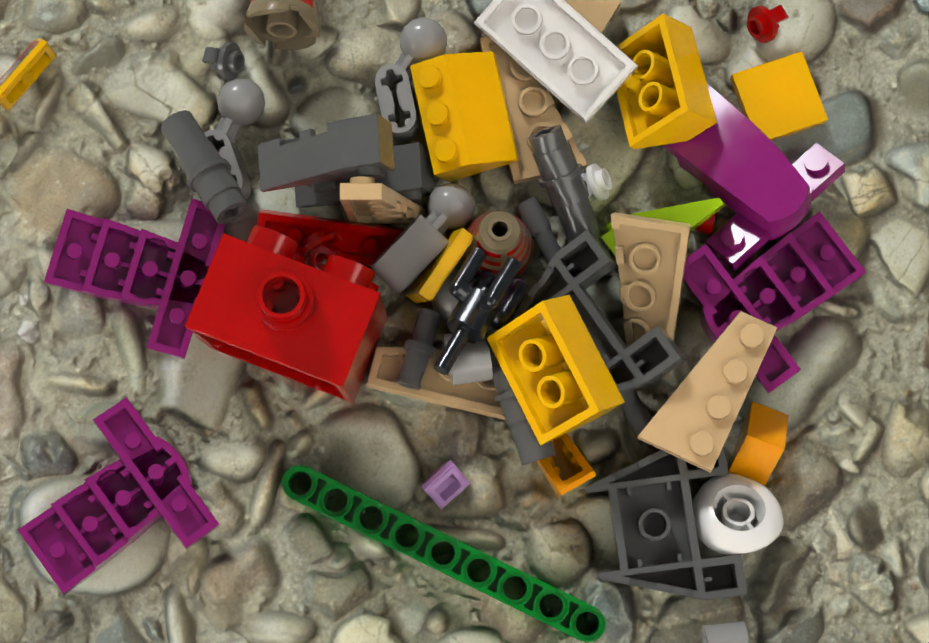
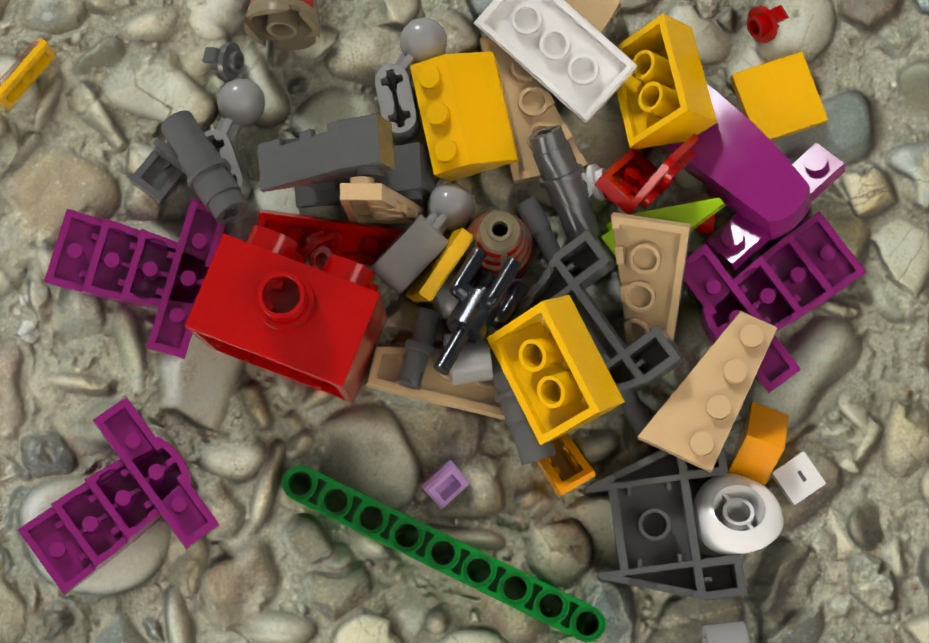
(159, 172): none -> dark grey bracket
(638, 182): none -> red bracket
(797, 478): none -> white tile

